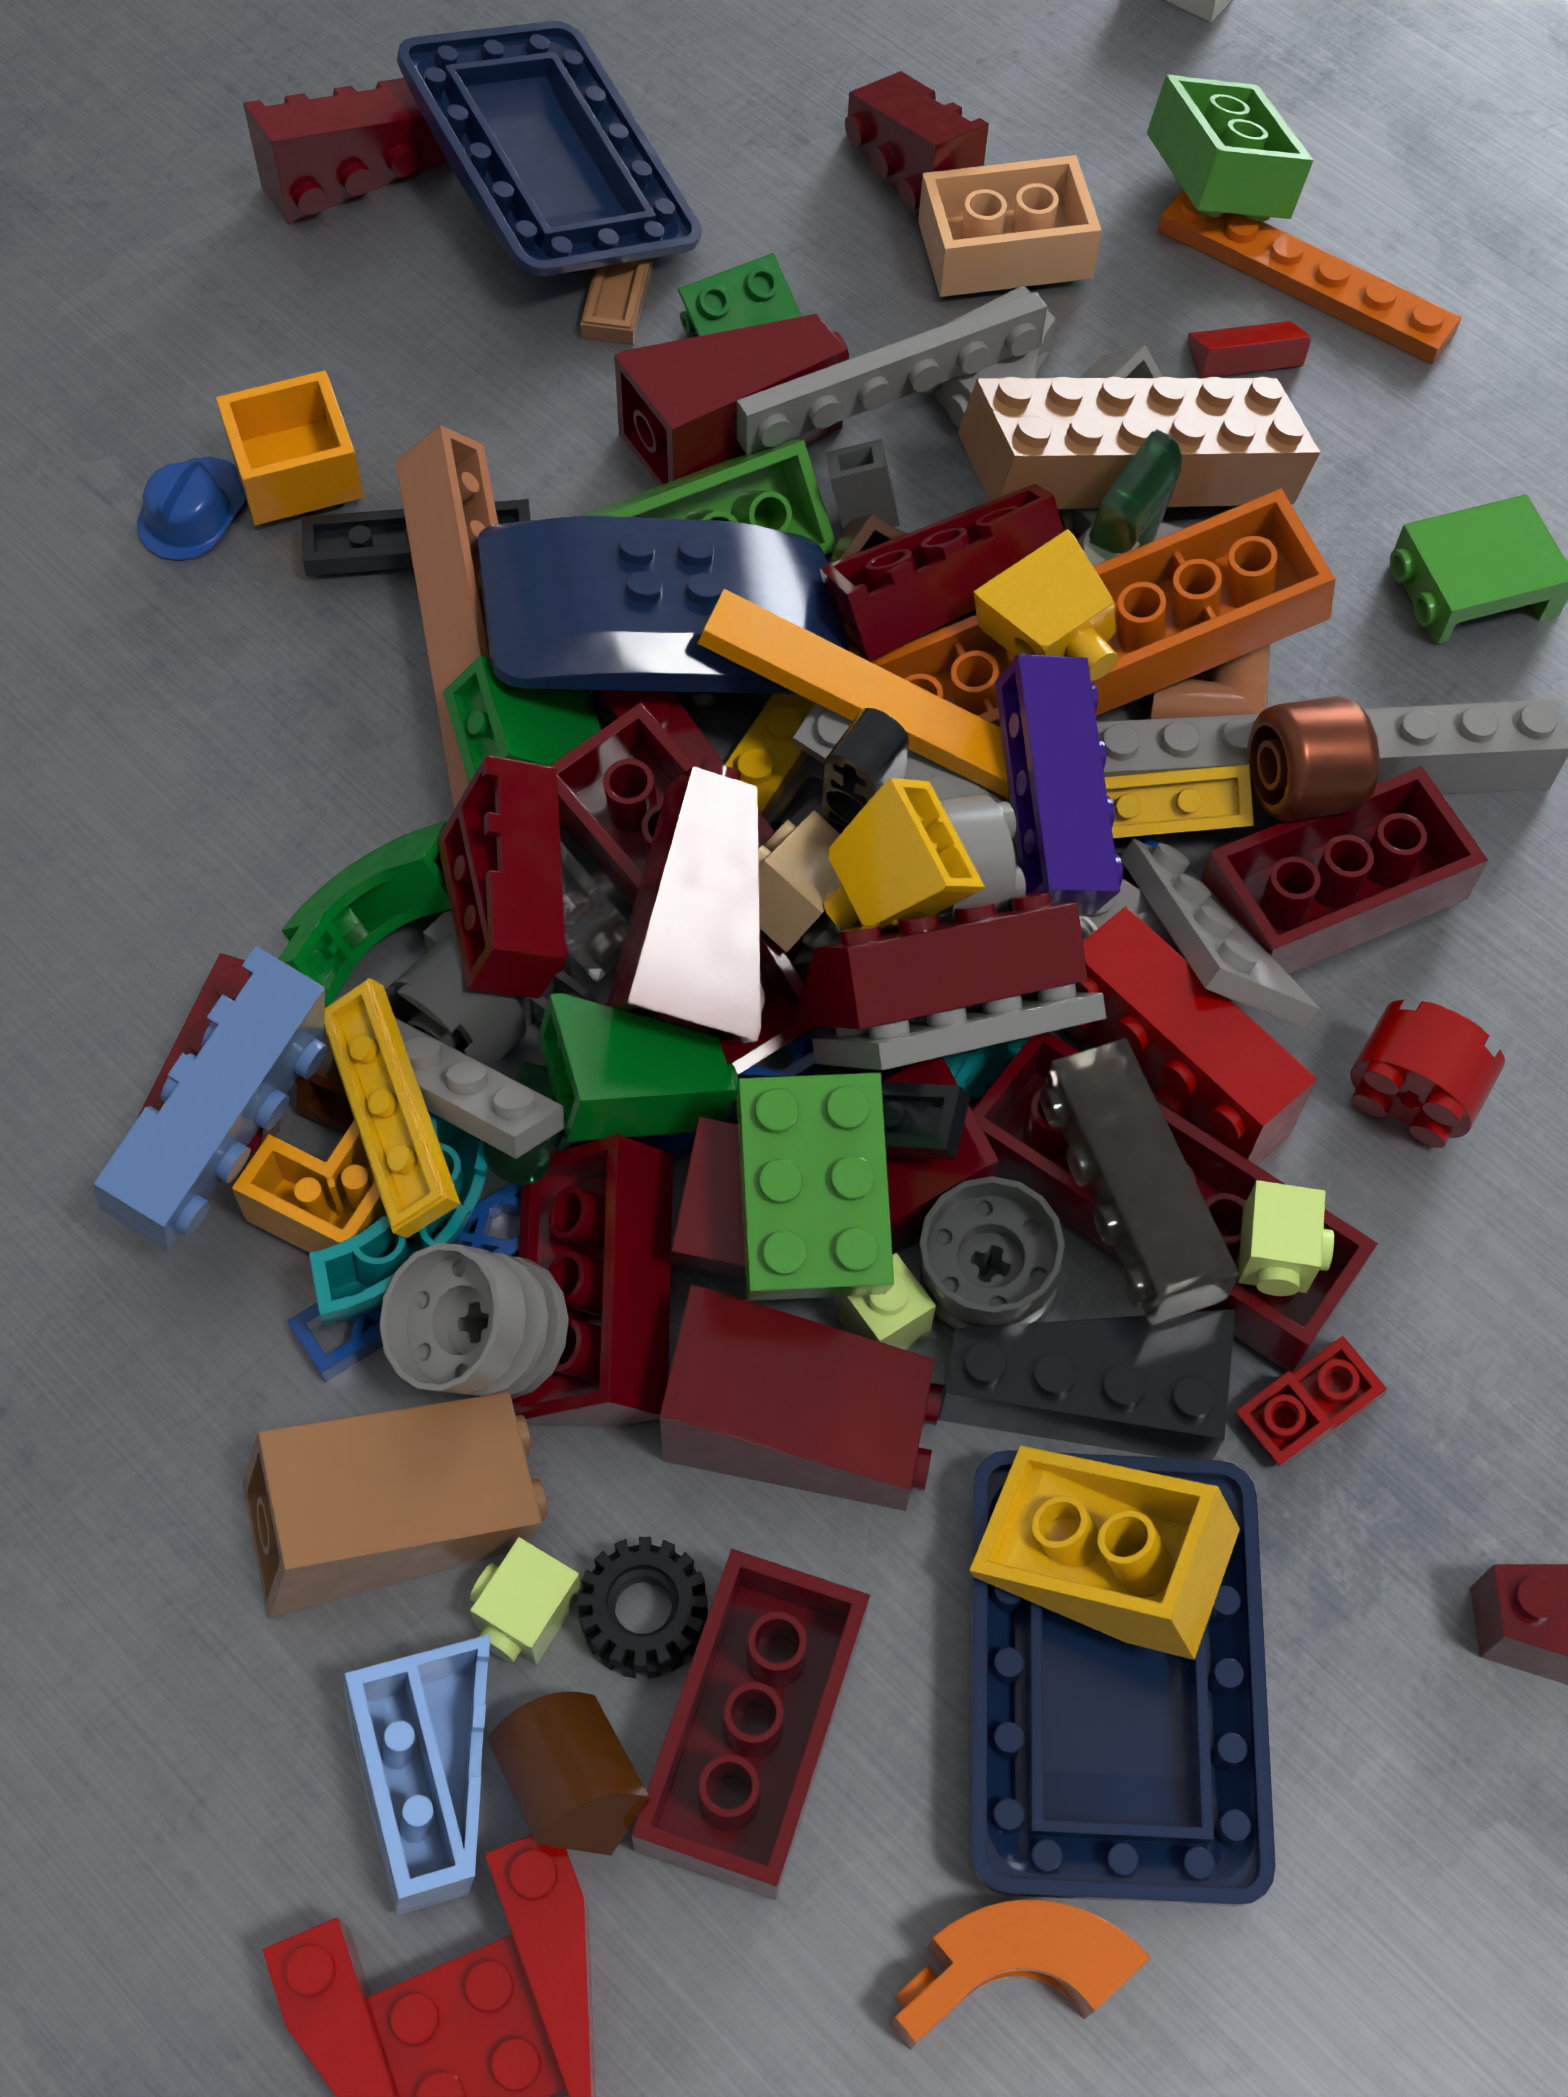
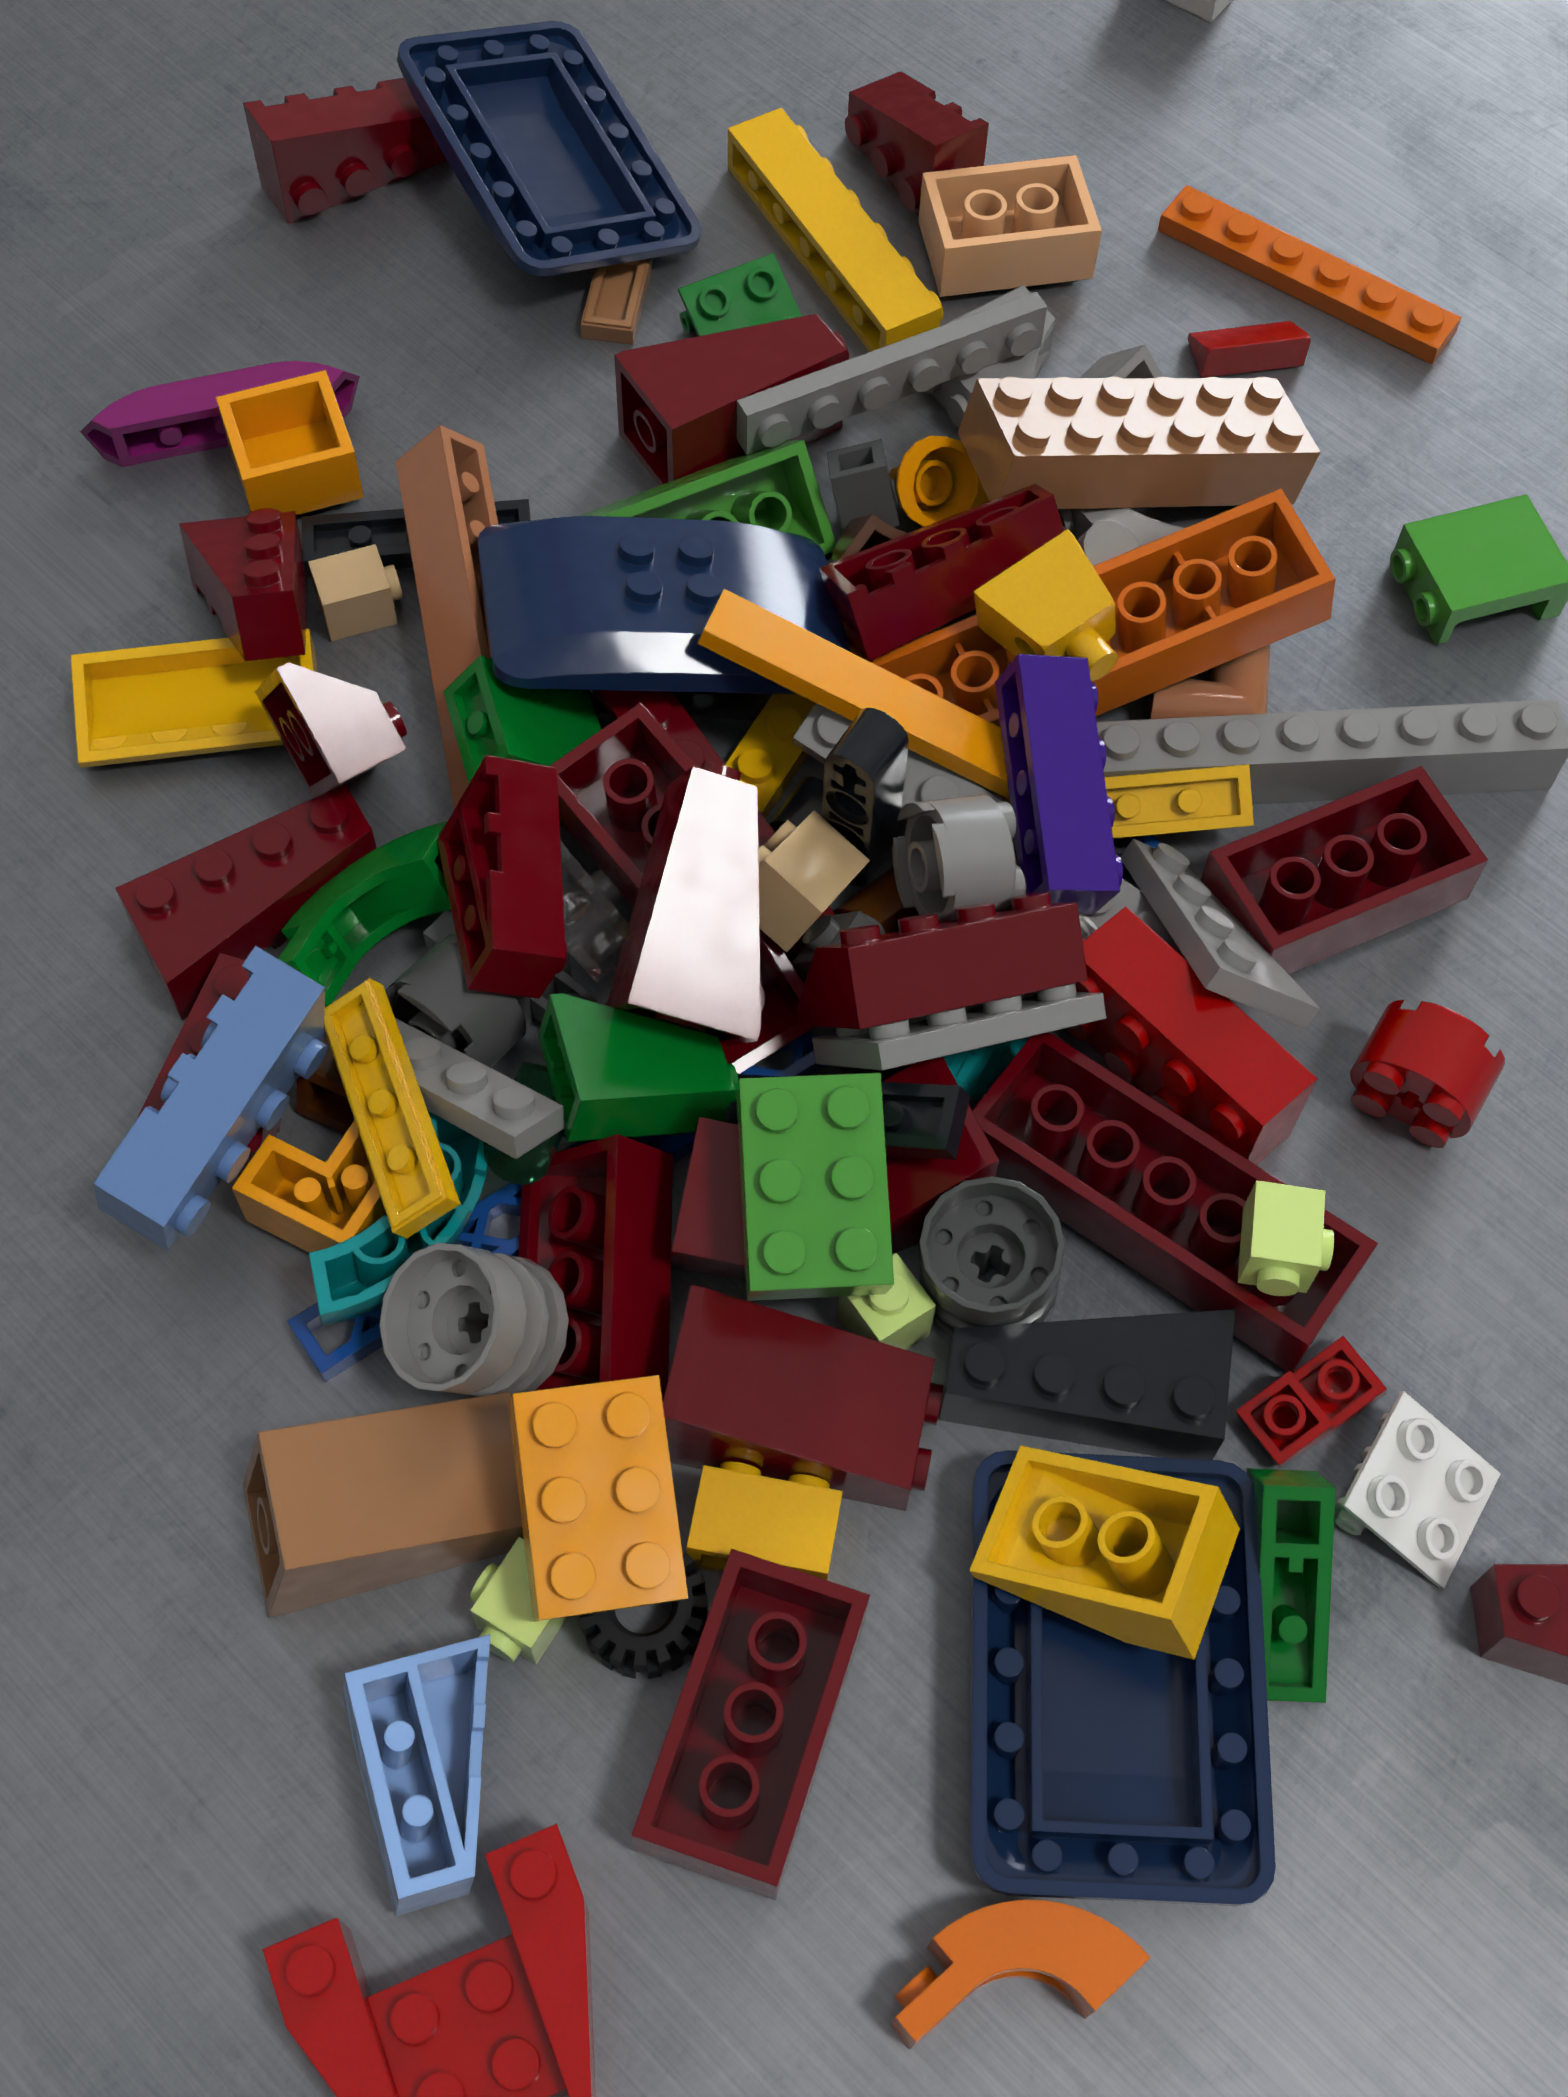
(172, 701): none -> yellow slope
(185, 414): none -> magenta brick
(189, 507): blue piece -> none
(241, 889): none -> dark red wedge
(252, 580): none -> dark red wedge
(330, 725): none -> slope
(355, 592): none -> tan brick
(569, 1772): reddish brown brick -> none
(596, 1498): none -> light orange brick
(765, 1518): none -> yellow brick
(830, 231): none -> yellow brick
(899, 859): yellow torso -> none
(936, 480): none -> light orange piece
(1138, 1182): clear smoke brick -> none
(1139, 496): clear green brick -> none
(1229, 148): bright green brick -> none
(1296, 1573): none -> green slope
(1313, 758): copper head -> none
(1418, 1490): none -> white hinge

